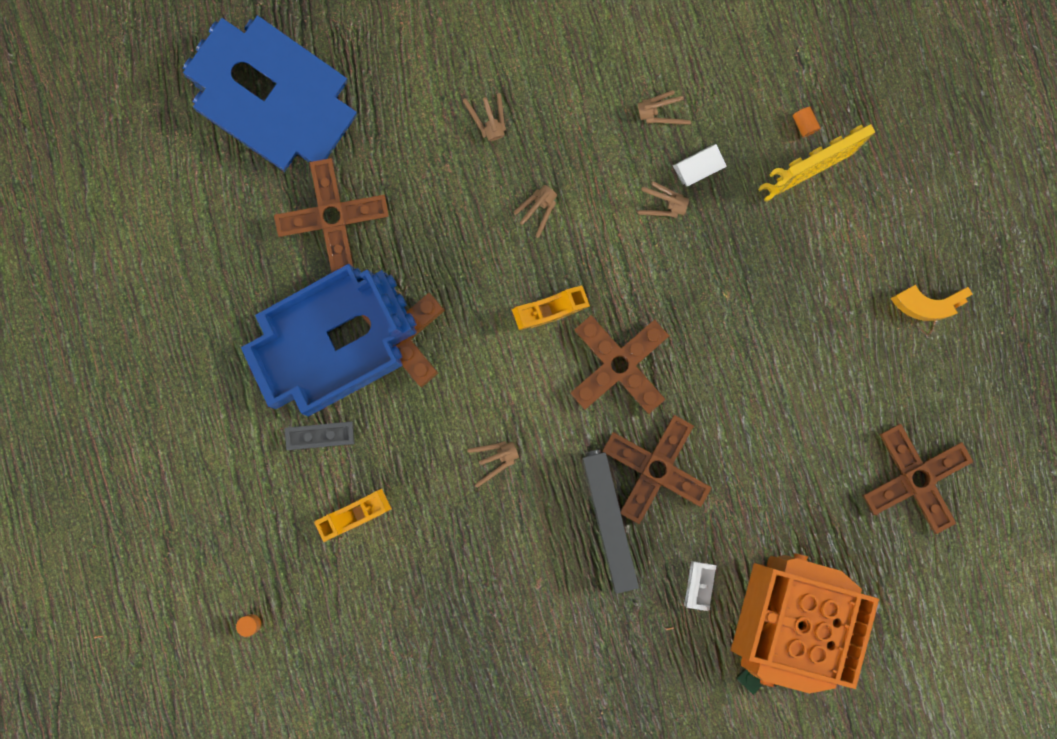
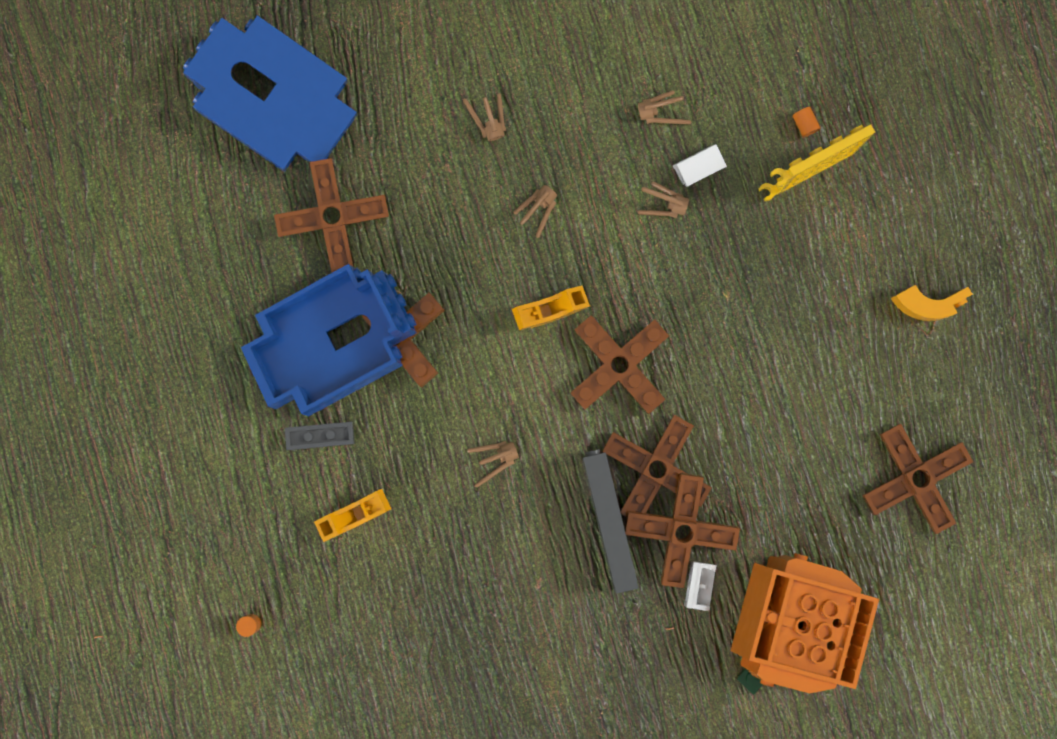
(665, 527): none -> dark orange piece

